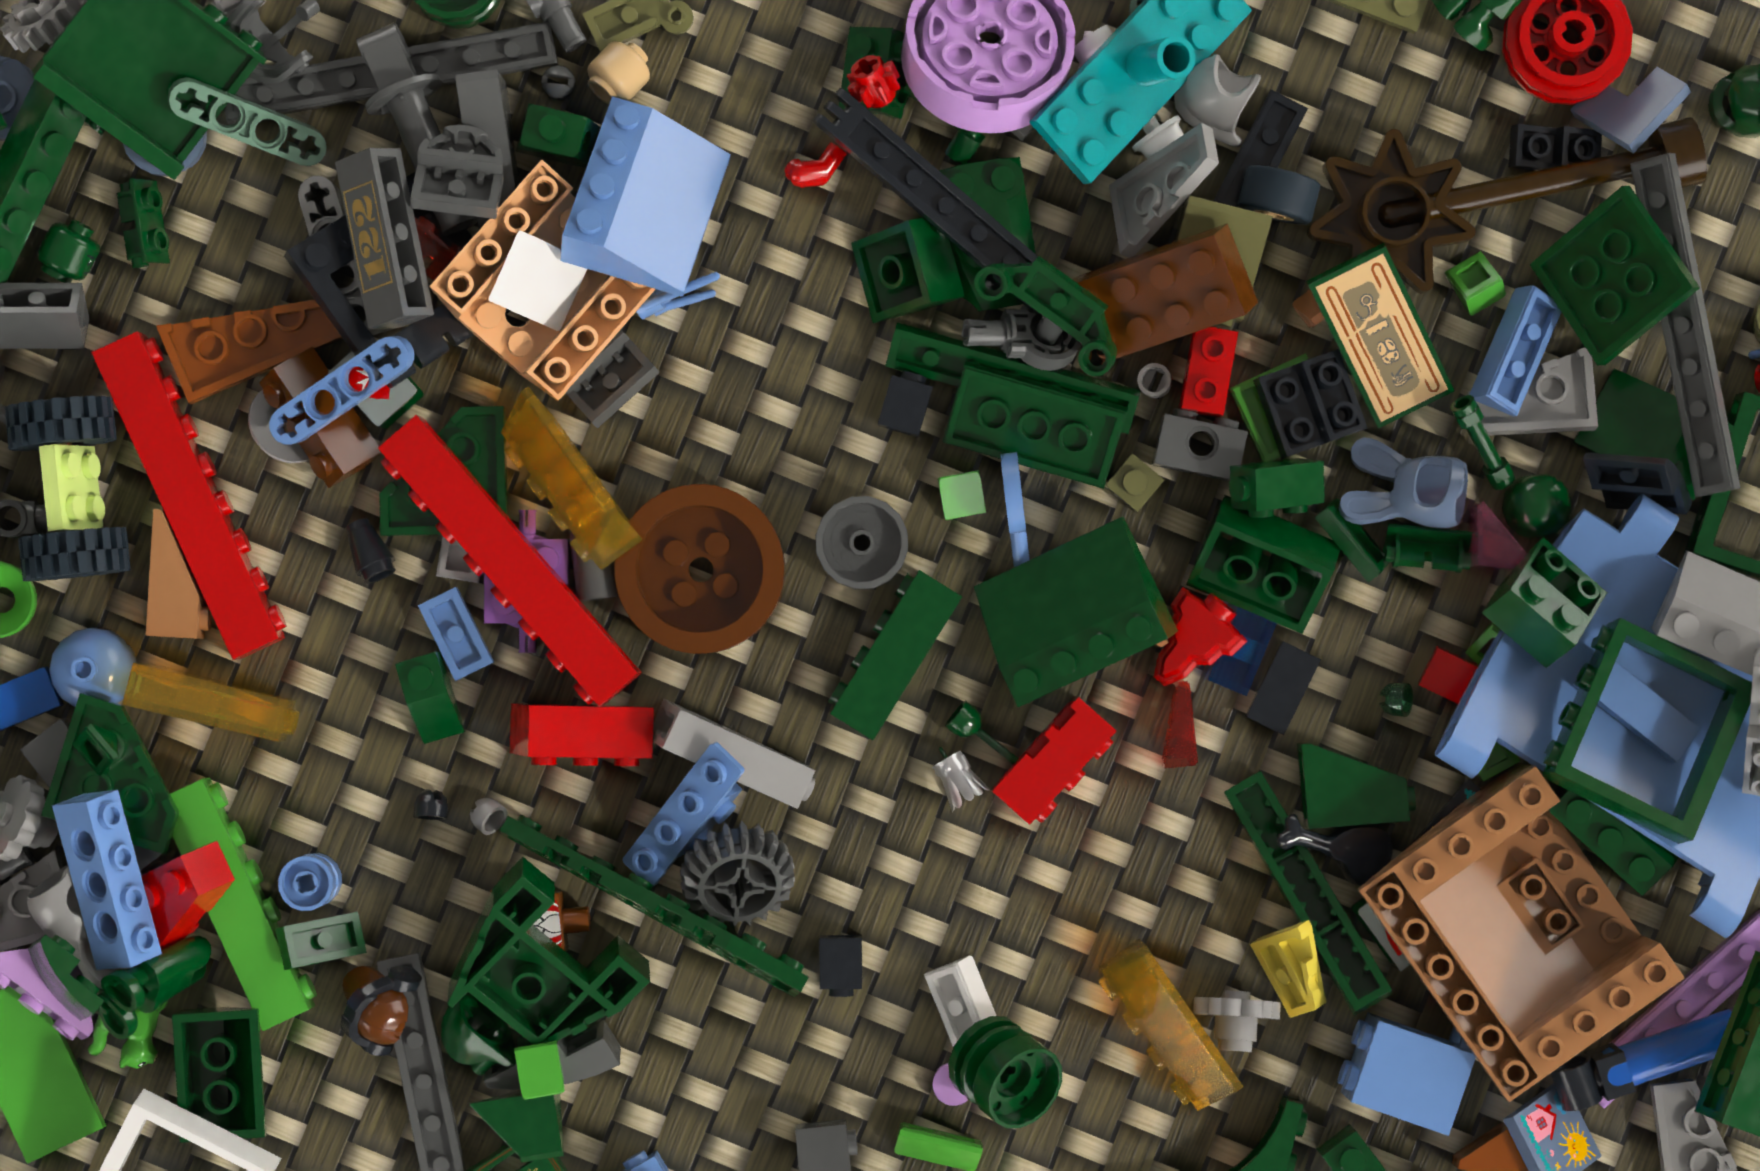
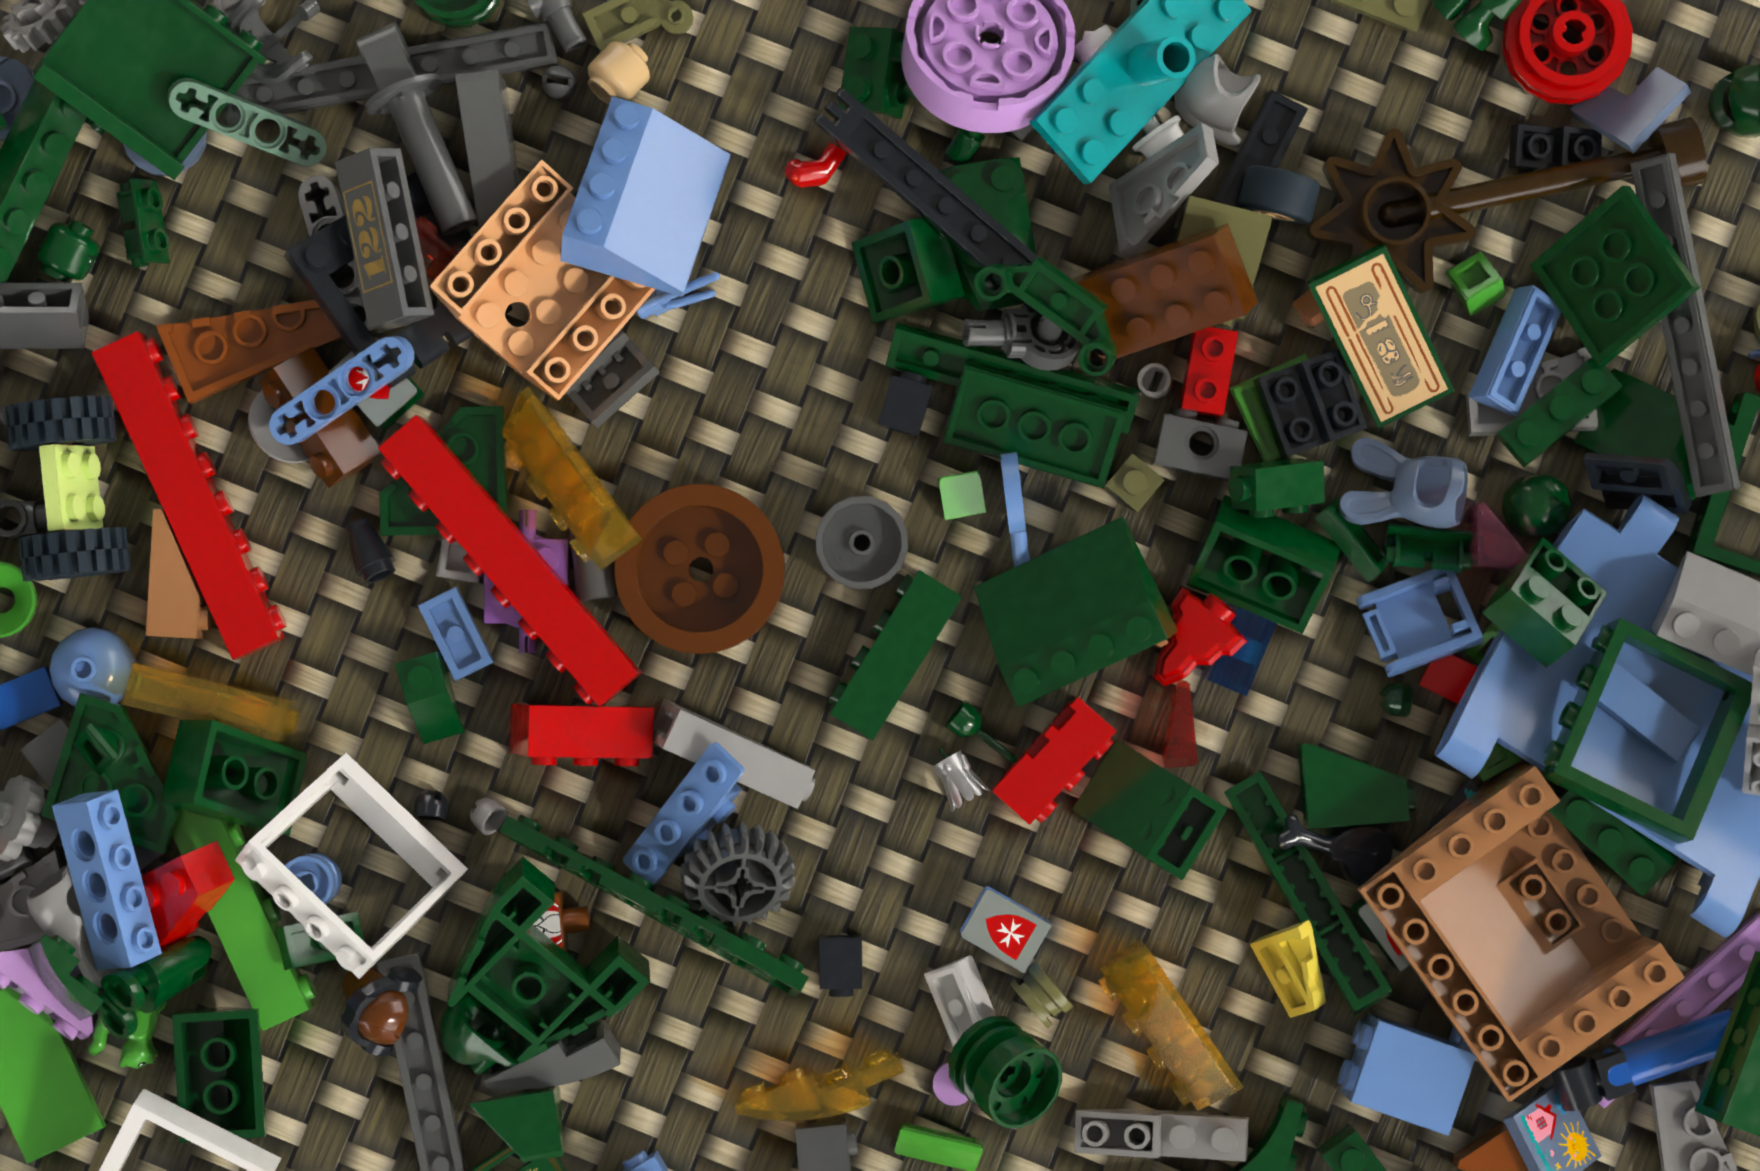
(231, 774): none -> dark green slope
(387, 820): none -> white window
(459, 173): dark grey slope -> none
(537, 282): white sticker -> none
(539, 1070): bright green slope -> none
(557, 135): dark green torso -> none
(804, 1098): none -> clear yellow slope
(873, 81): red gear -> none
(1005, 928): none -> piece
(1041, 994): none -> olive wheel
(1149, 809): none -> dark green slope
(1161, 1134): none -> light grey slope
(1236, 1018): light grey plant -> none
(1282, 688): black tile -> none
(1412, 624): none -> medium blue container
(1469, 417): dark green bar -> none
(1559, 411): none -> dark green plate

